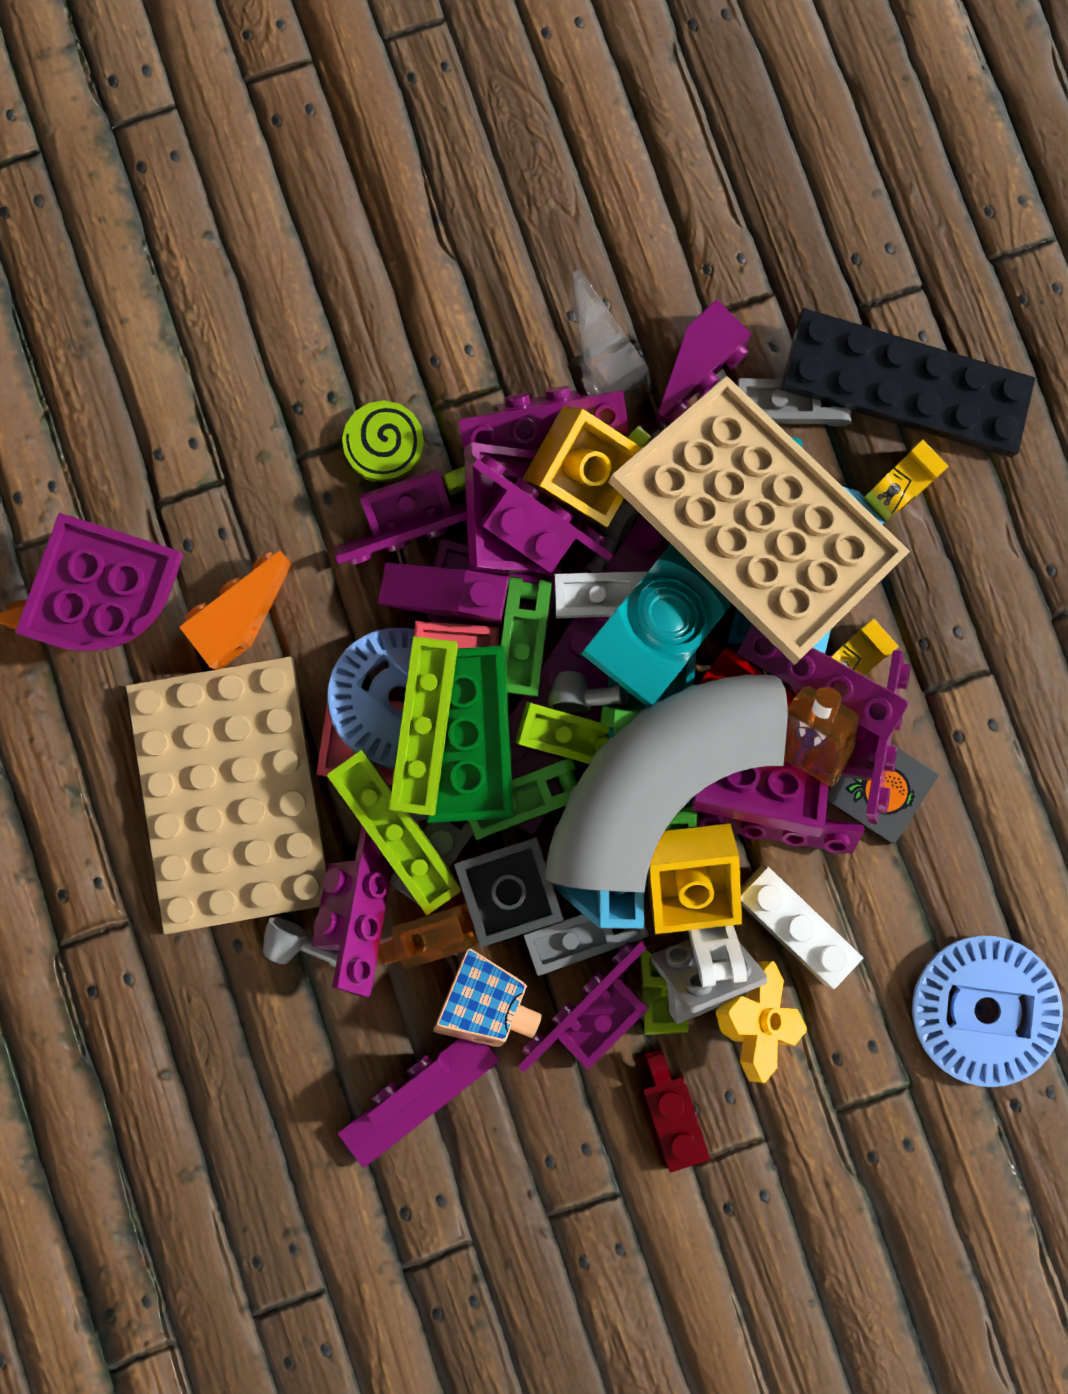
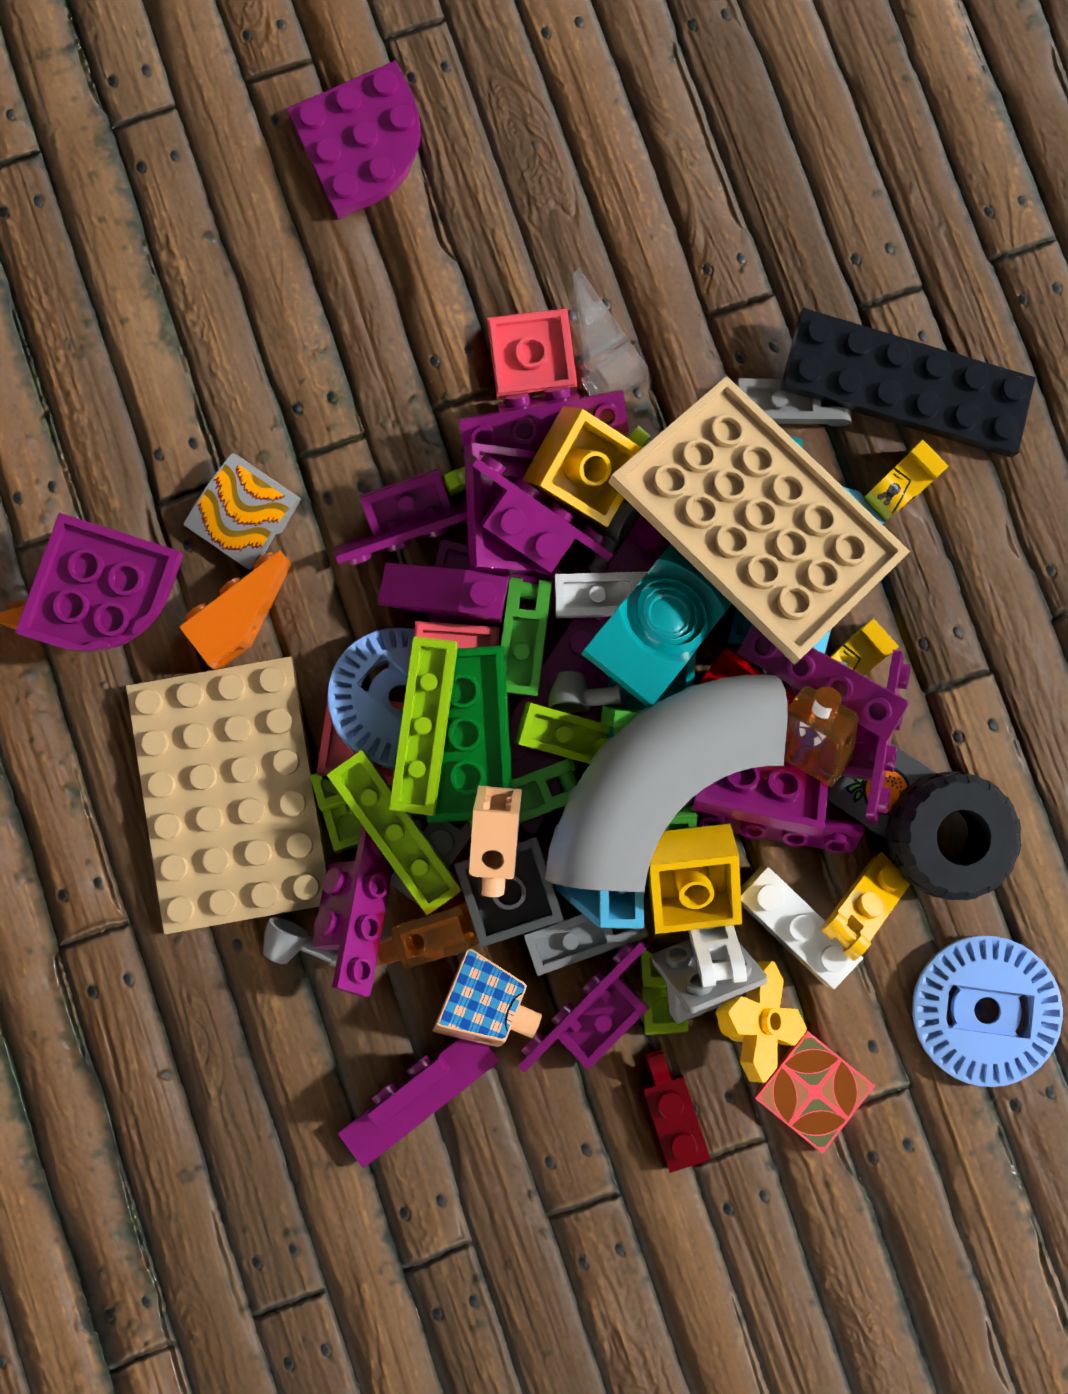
(241, 511): none -> slope
(340, 820): none -> lime slope
(360, 137): none -> magenta plate
(383, 441): lime tile -> none
(494, 838): none -> light nougat torso
(531, 353): none -> coral tile
(707, 347): magenta slope -> none
(814, 1091): none -> tile
(866, 906): none -> yellow plate
(991, 843): none -> black tyre

